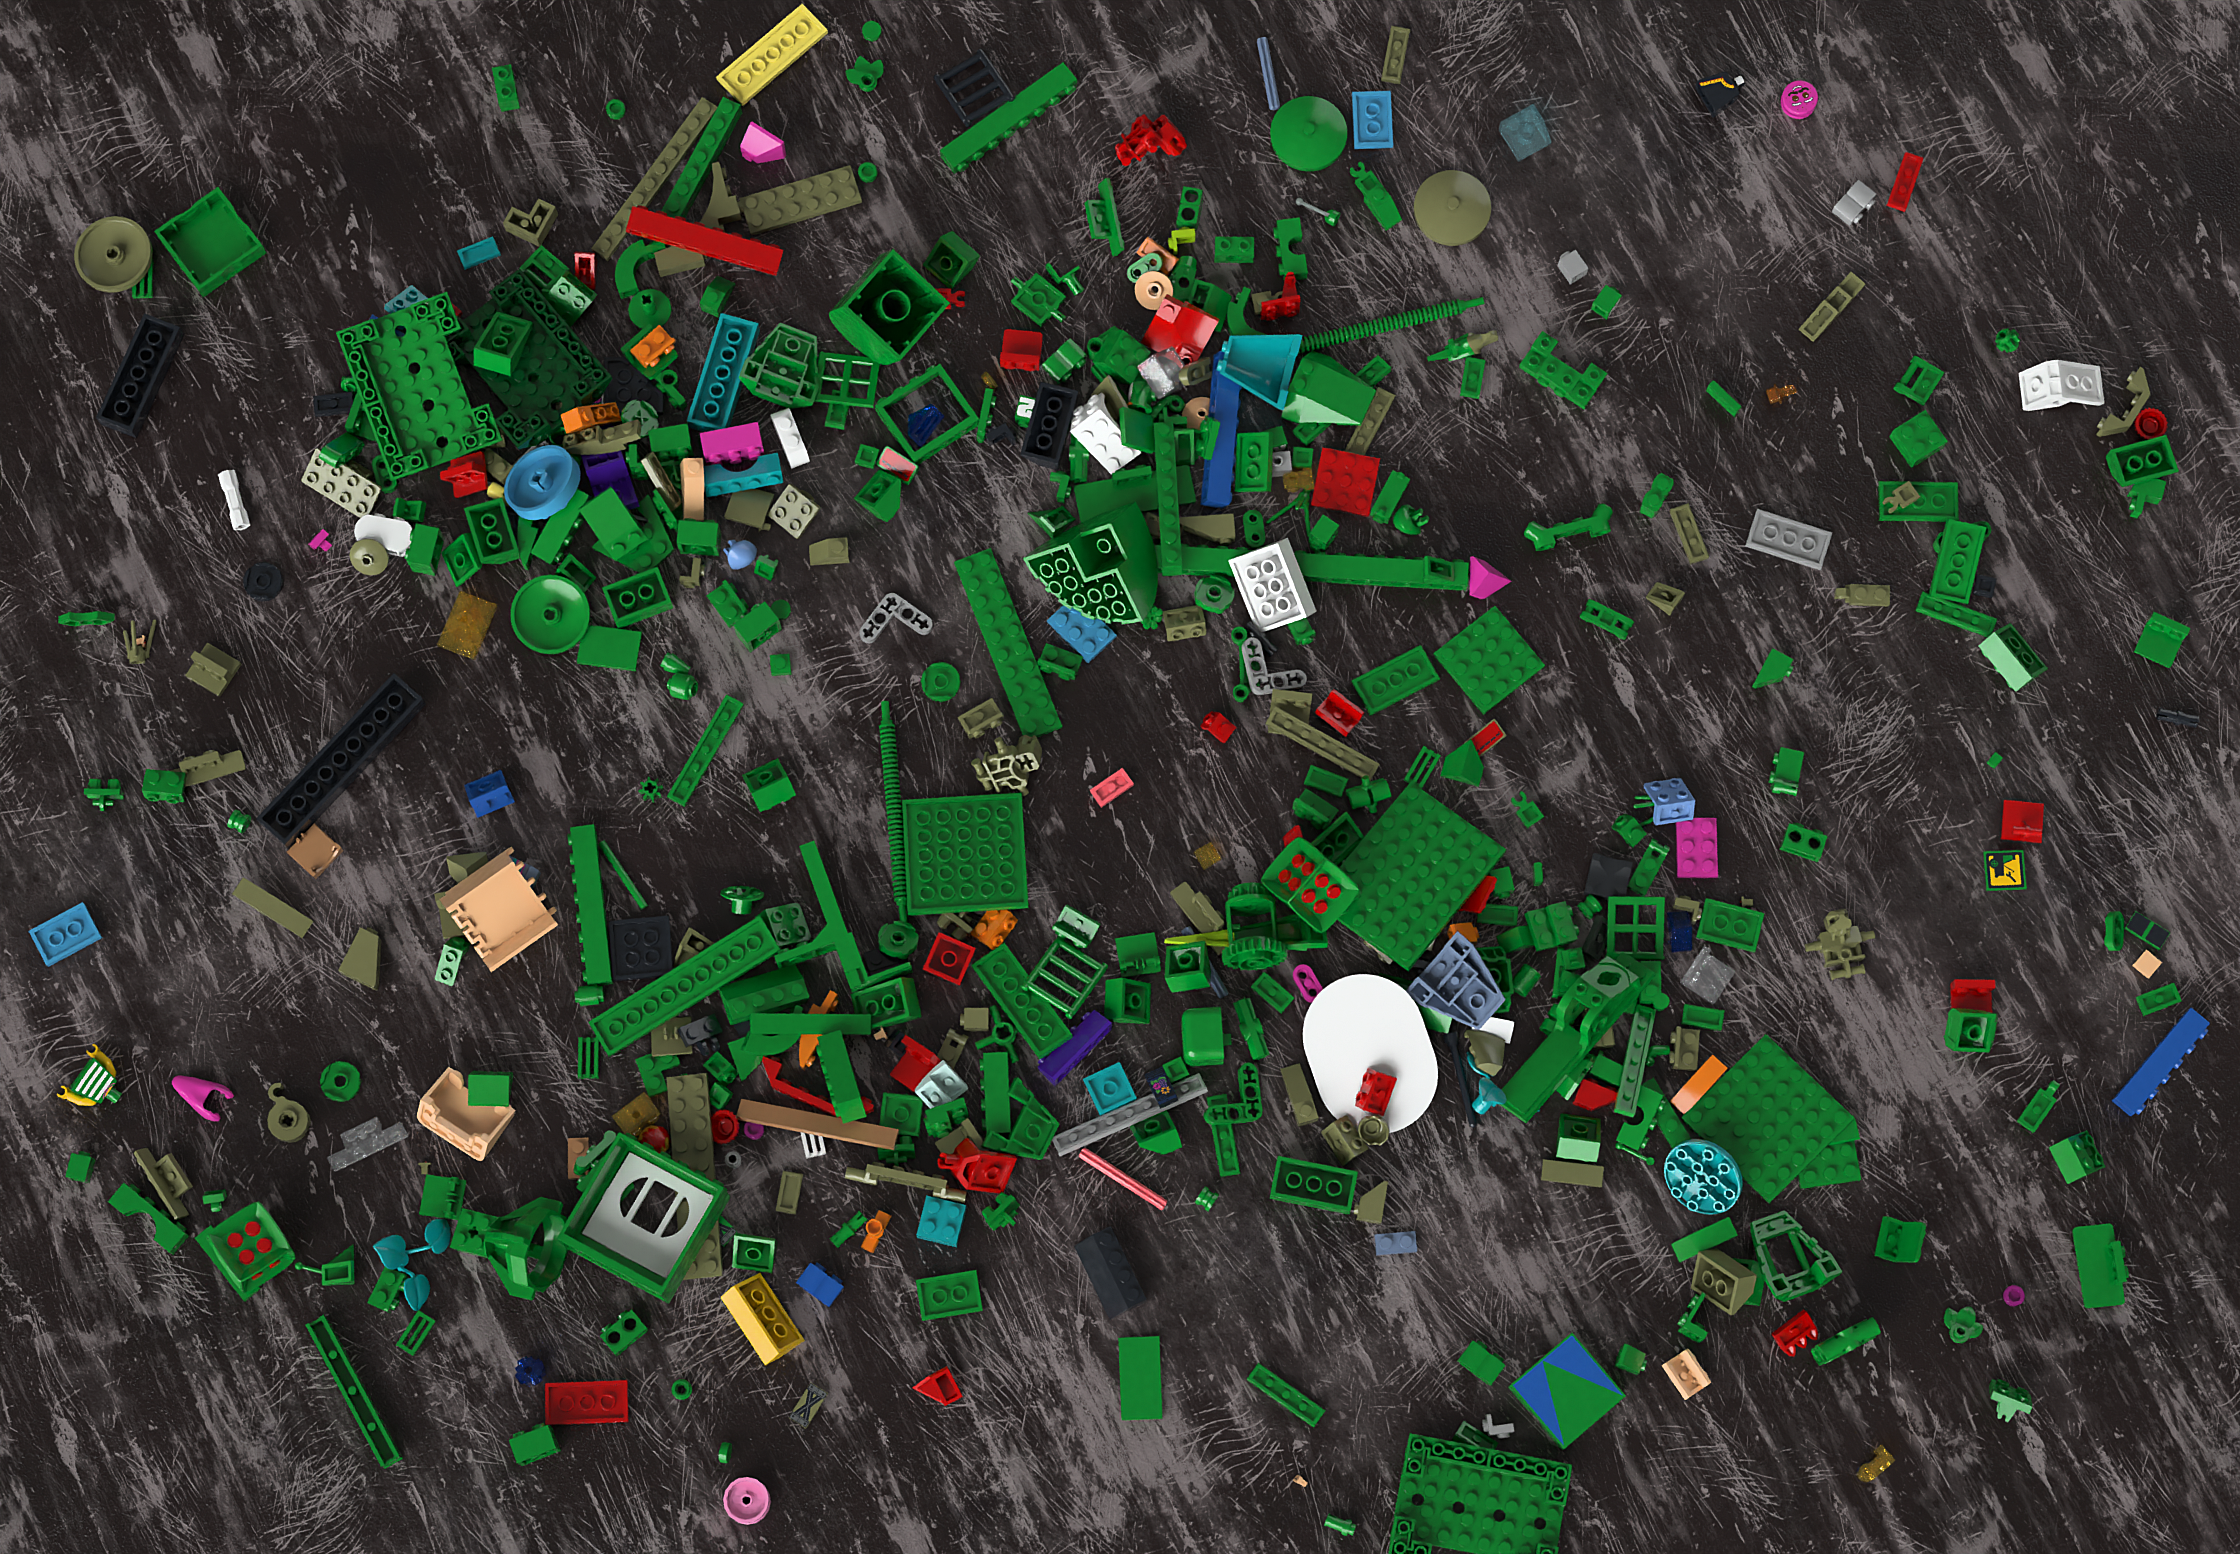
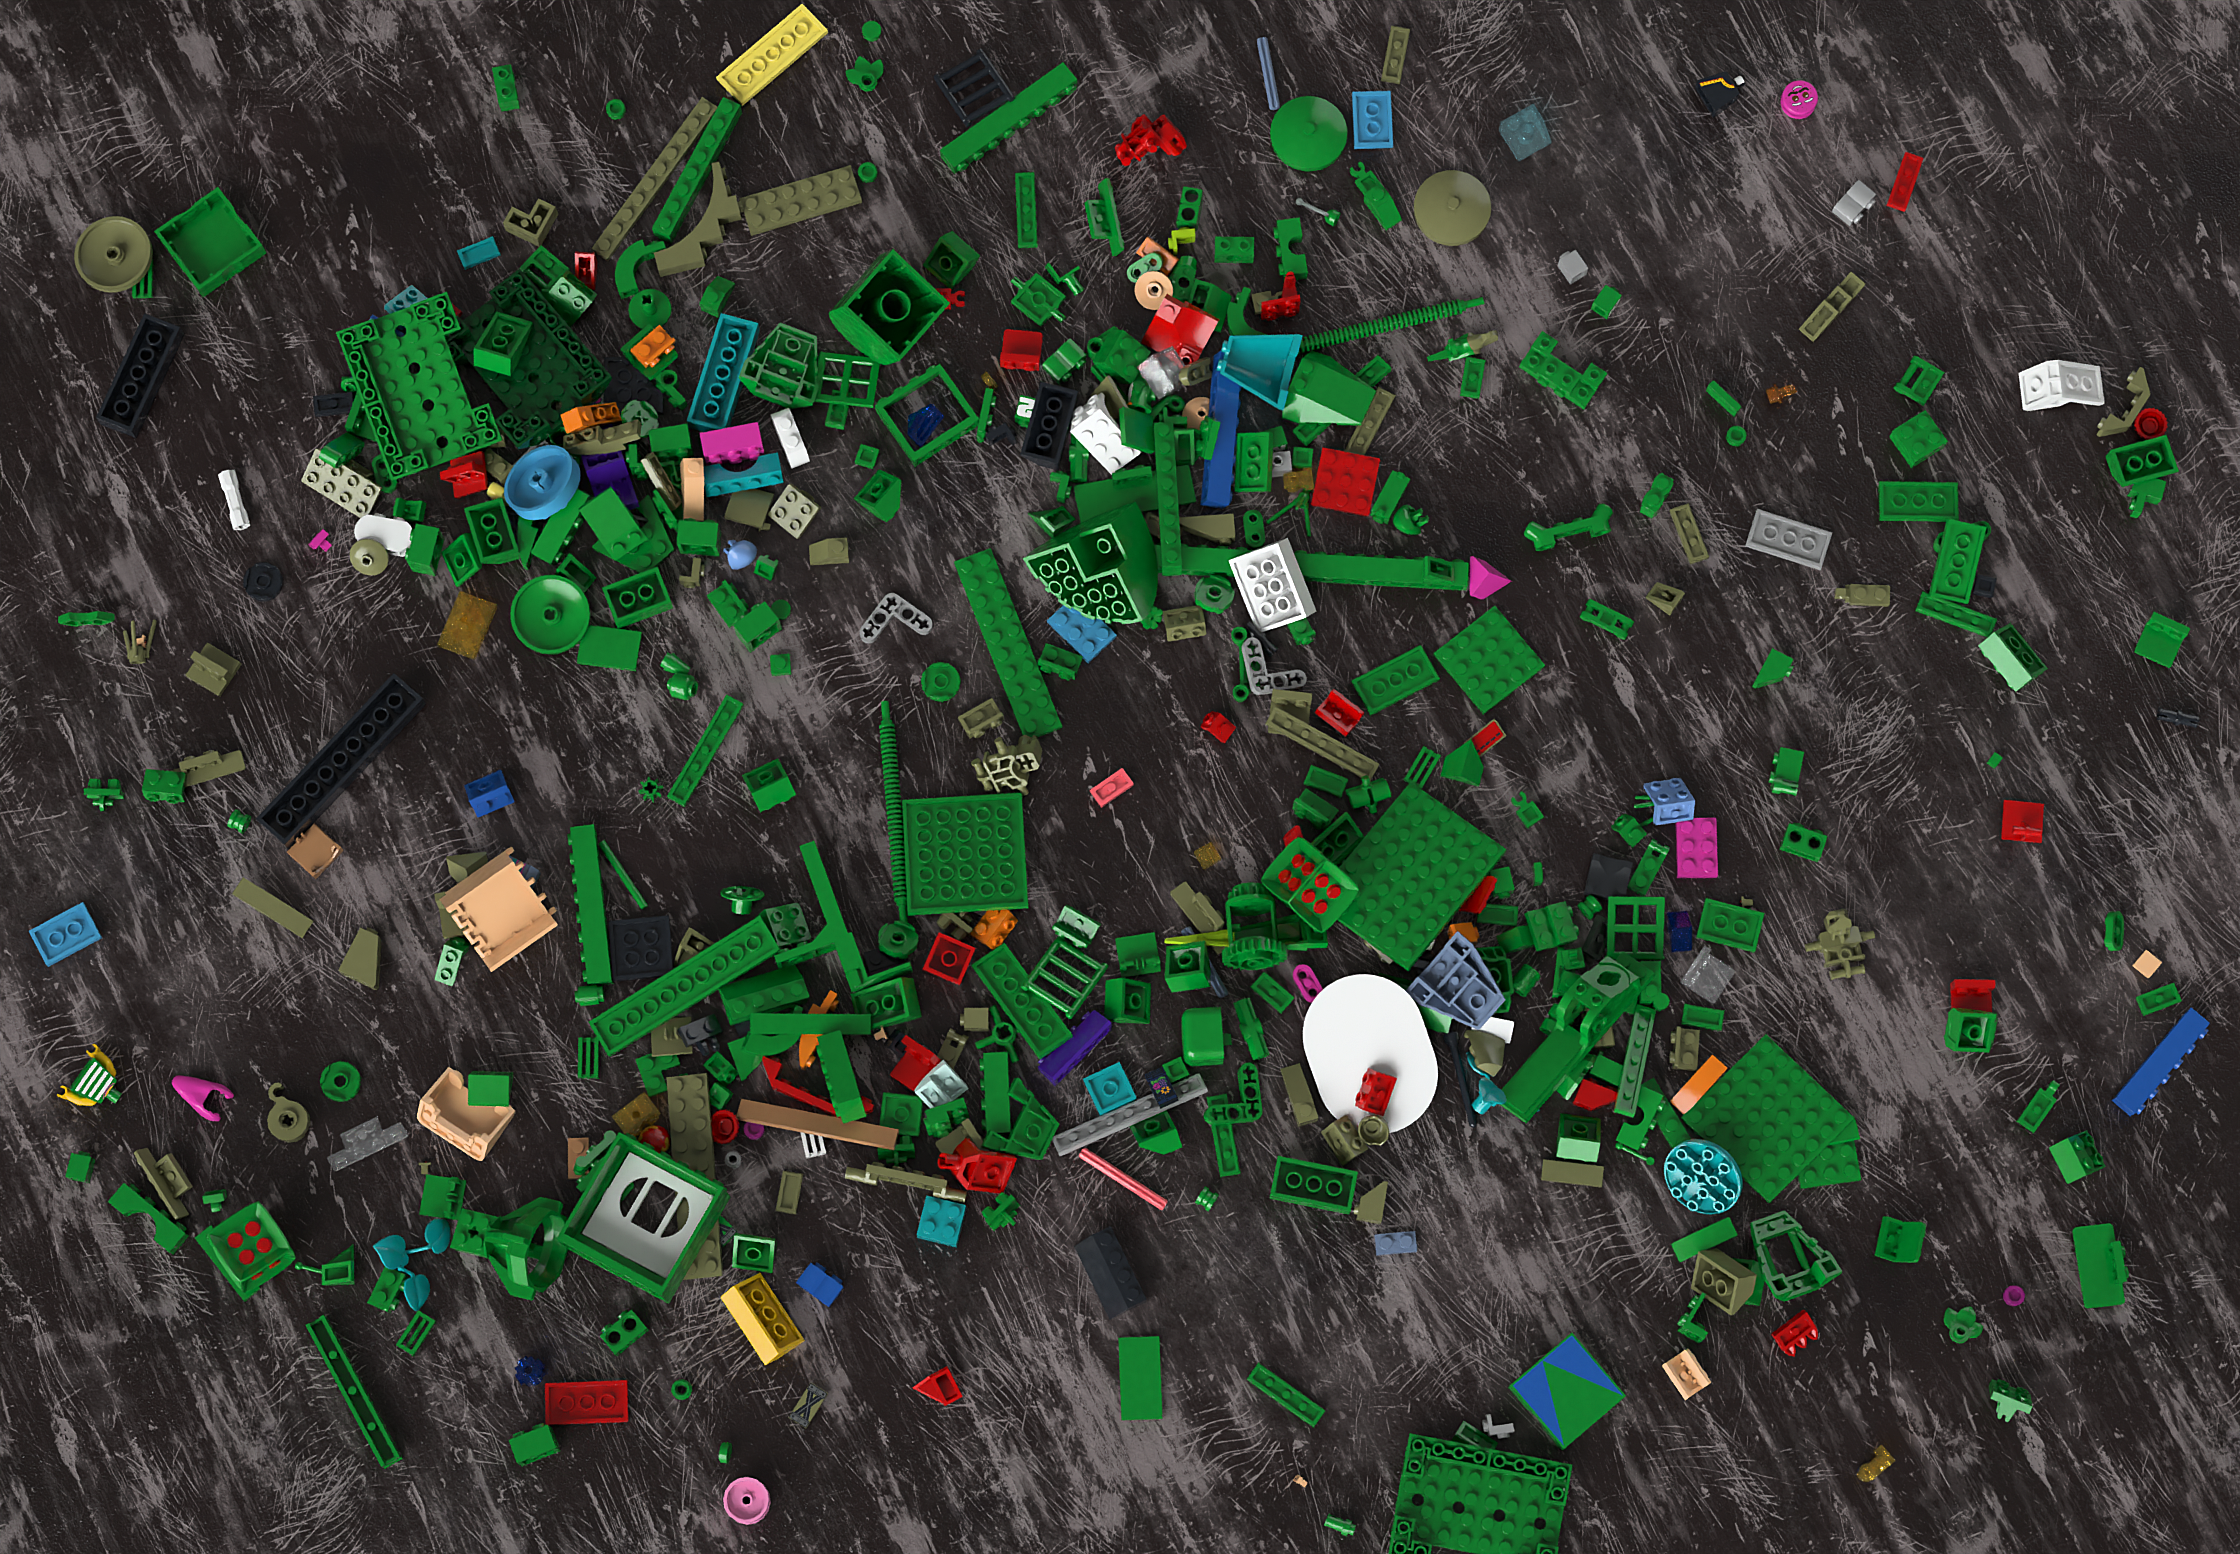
(703, 240): red brick -> none
(761, 145): slope -> none
(848, 1229): green pin -> none
(875, 1229): orange bar -> none
(897, 465): slope -> none
(949, 1295): green plate -> none
(1026, 210): none -> green tile
(1323, 534): green brick -> none
(1481, 1362): green brick -> none
(1630, 1359): green slope -> none
(1656, 1050): green arm -> none
(1685, 903): olive bracket -> none
(1736, 435): none -> green tile
(1845, 1341): green connector -> none
(1902, 495): olive plate -> none
(2004, 870): piece -> none
(2007, 340): green gear -> none
(2147, 930): black tile -> none

